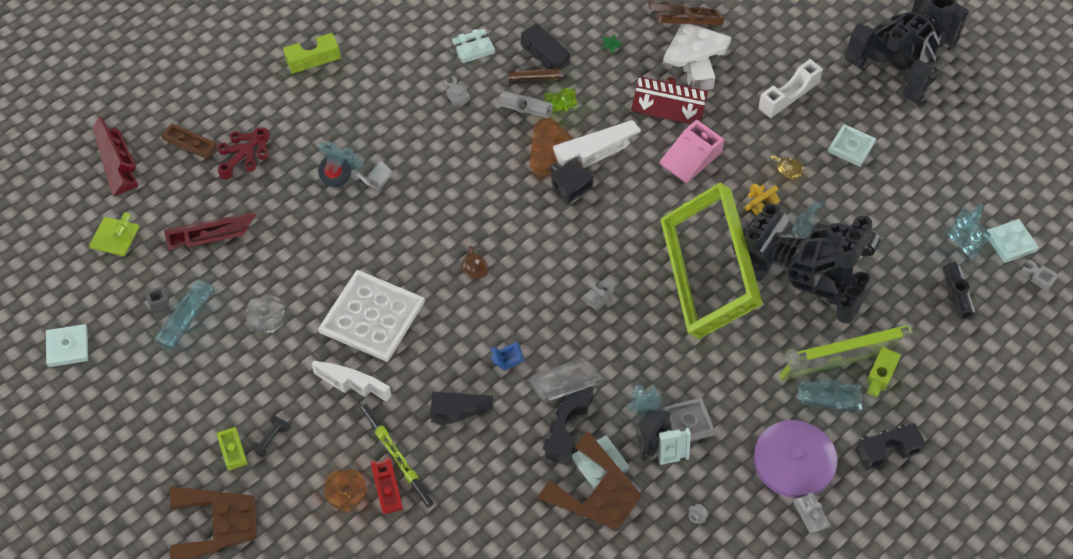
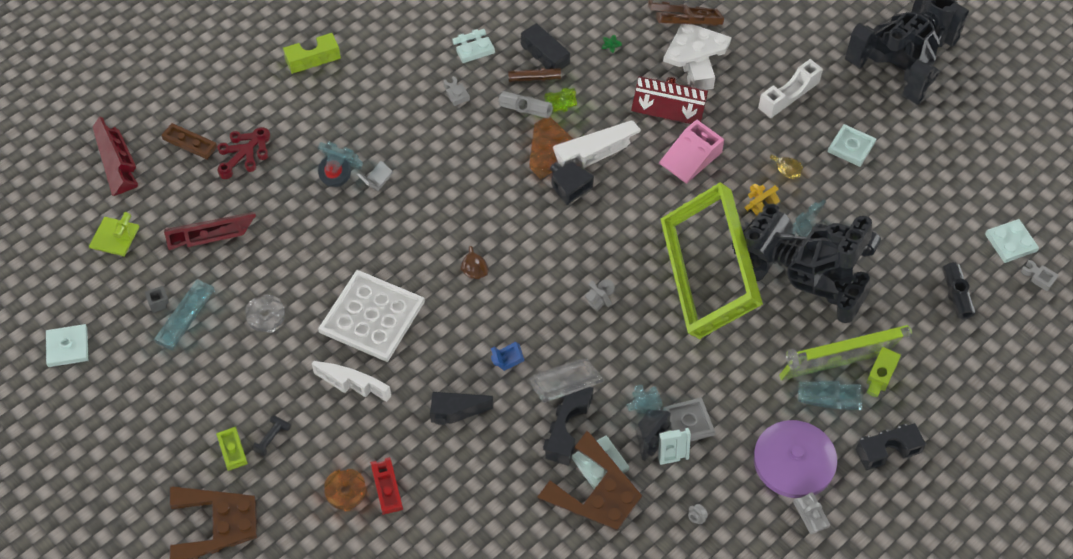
(410, 476): piece -> none
(969, 232): clear light blue plate -> none

